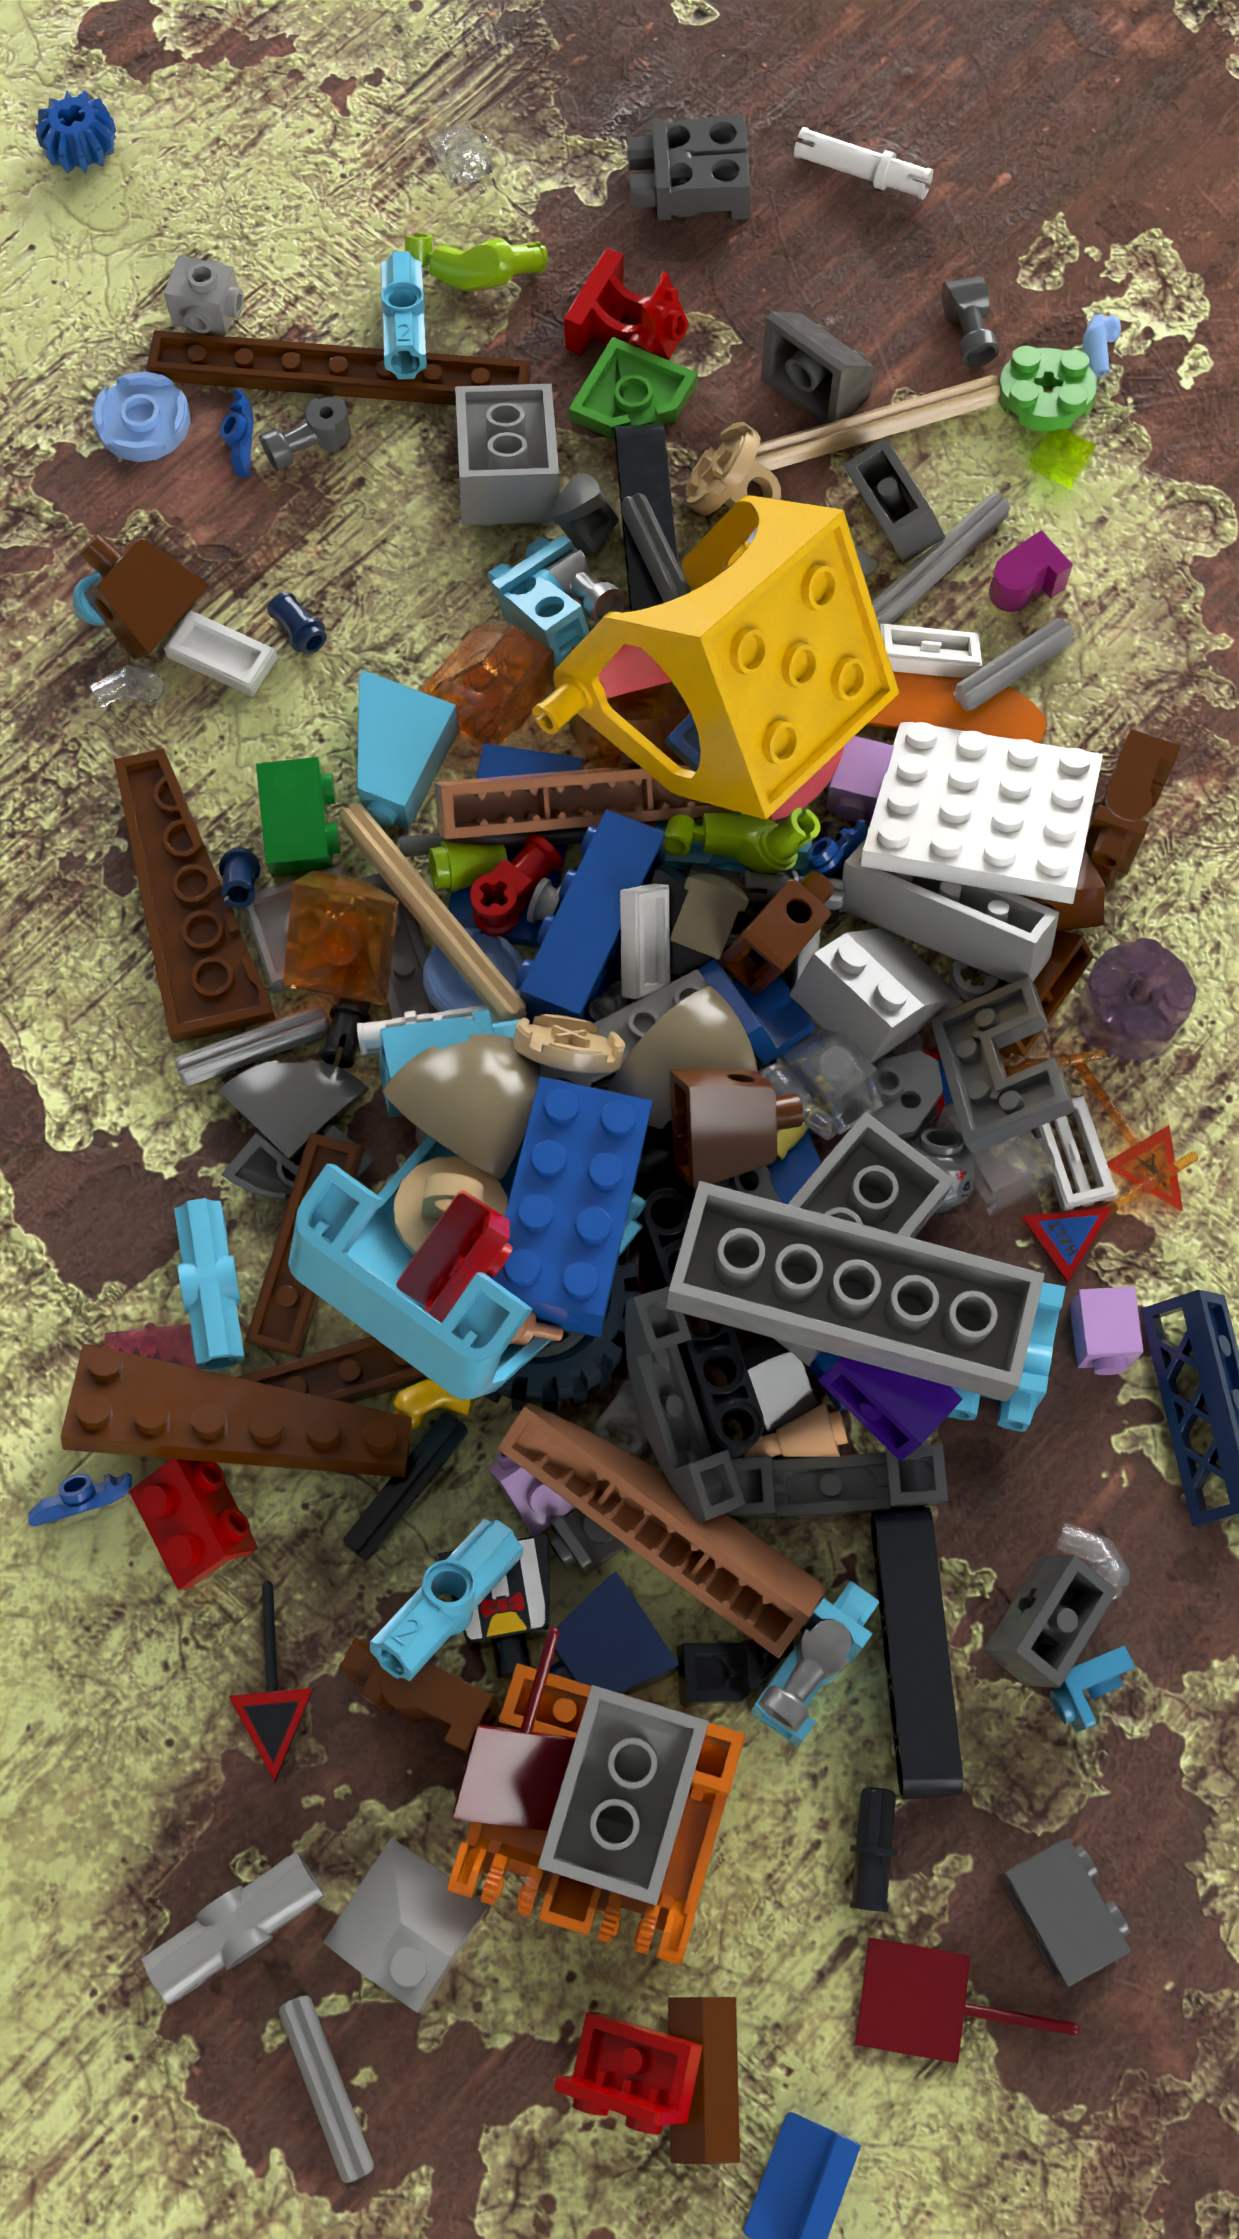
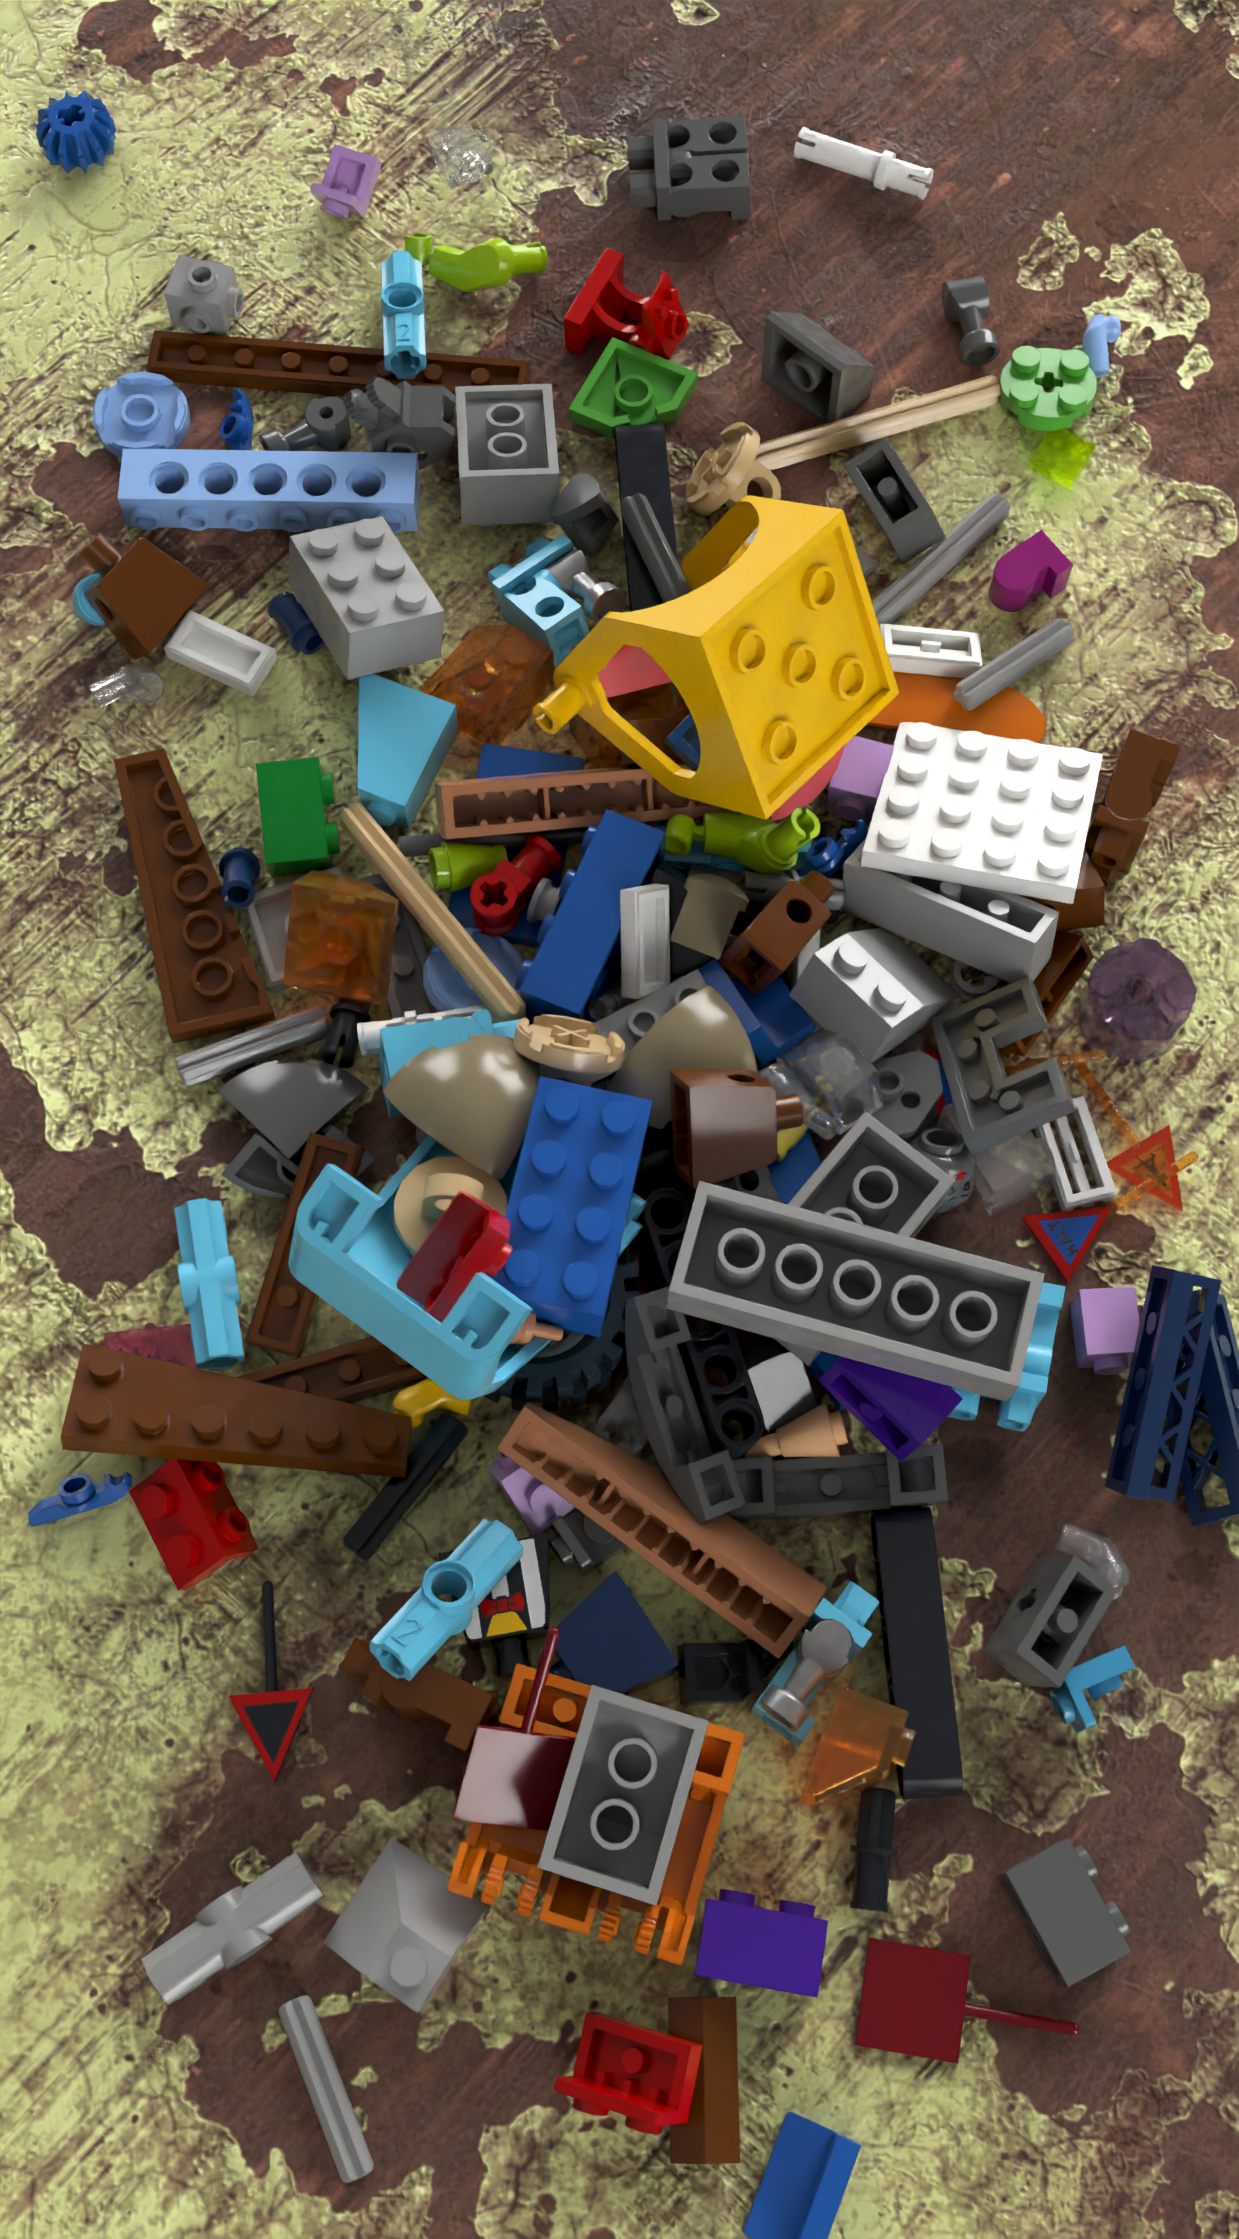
(251, 475): none -> light blue brick
(347, 182): none -> lavender bracket
(365, 597): none -> light grey brick
(405, 418): none -> dark grey hinge
(761, 1945): none -> dark purple brick
(855, 1750): none -> clear orange slope
(1154, 1382): none -> dark blue fence

